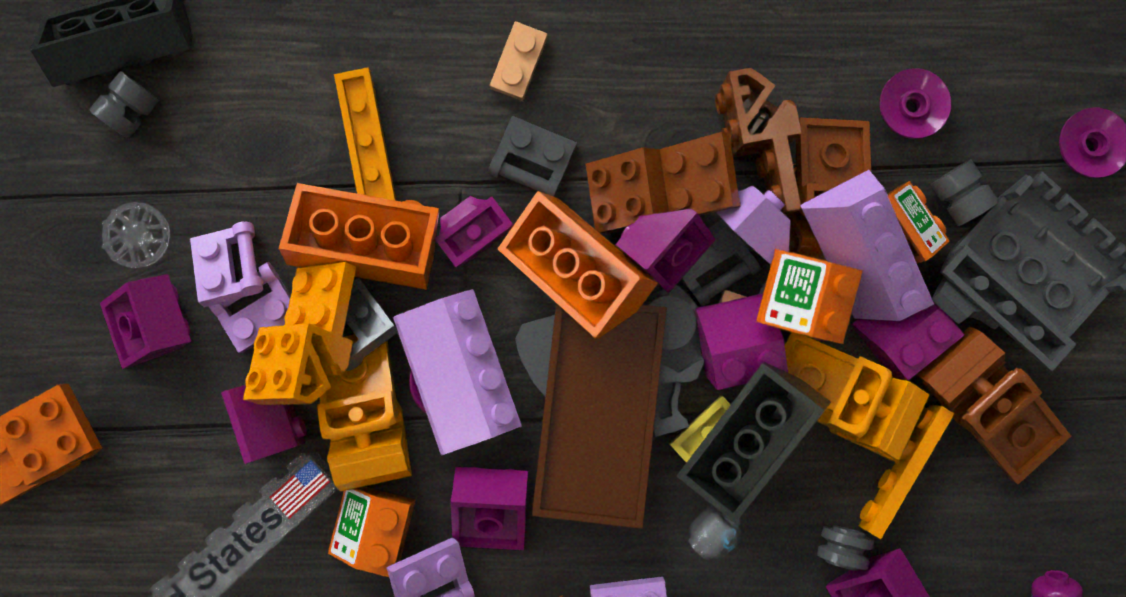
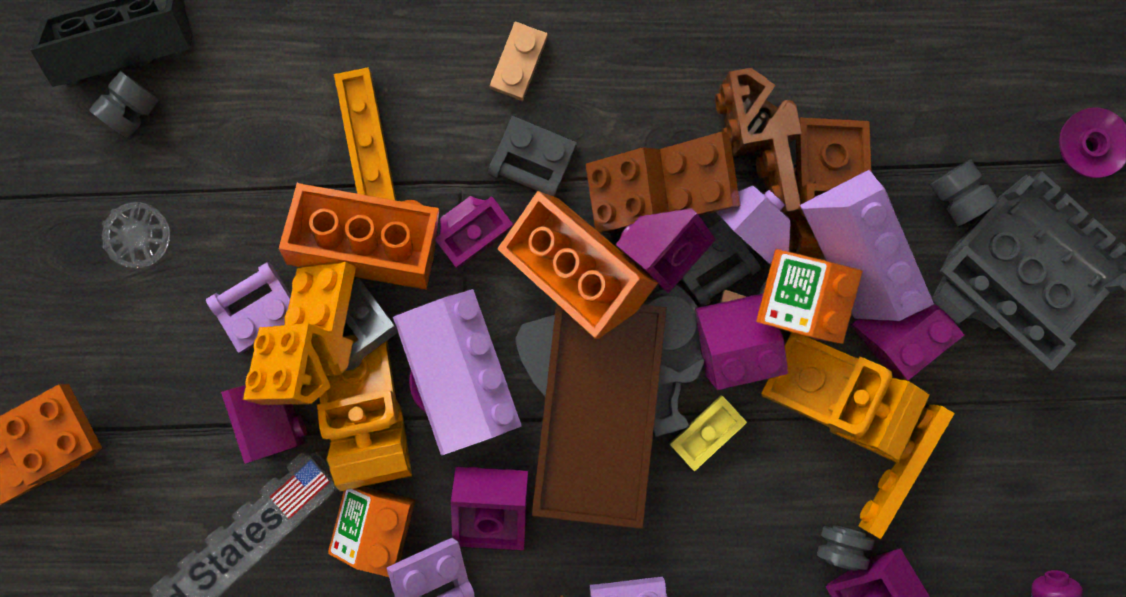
(145, 320): magenta slope -> none
(215, 265): lavender plate -> none
(714, 534): clear head -> none
(752, 439): pearl dark grey slope -> none
(921, 229): slope -> none
(928, 95): magenta dish -> none
(995, 404): dark orange piece -> none

